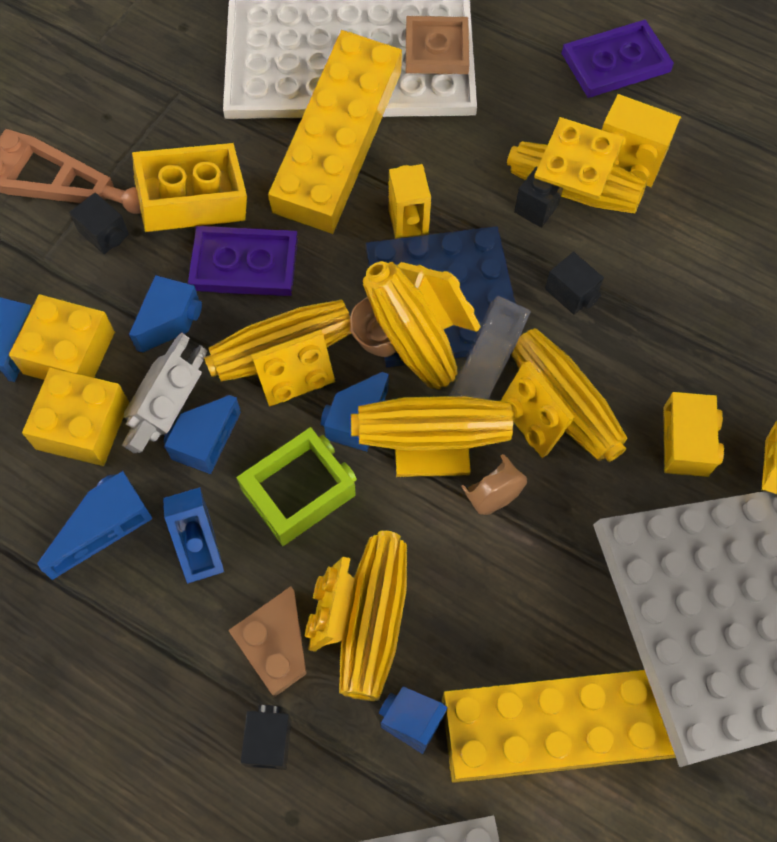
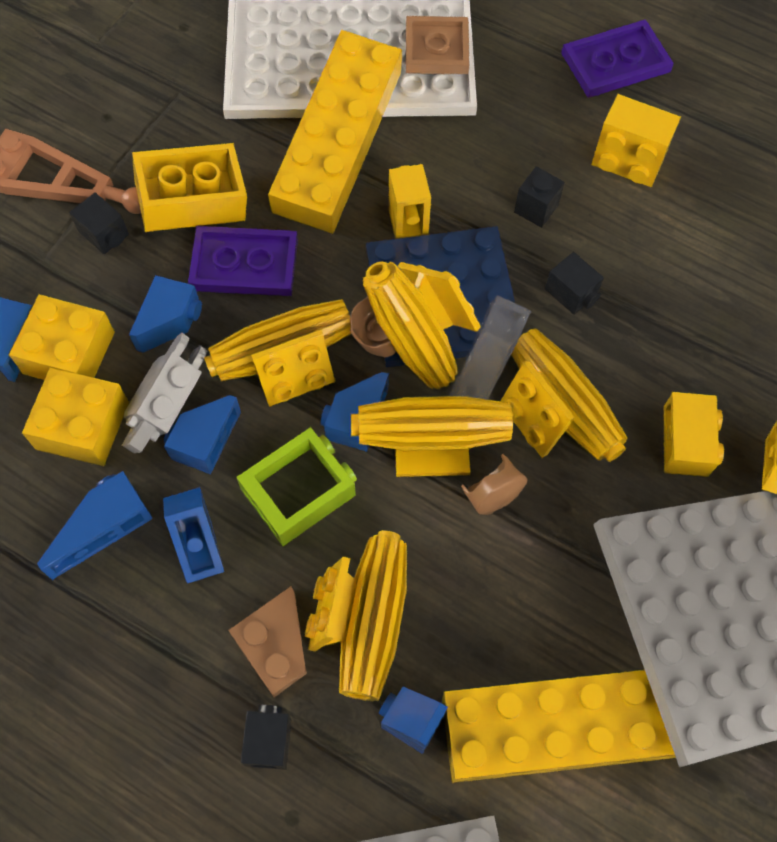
(583, 165): yellow plate -> none

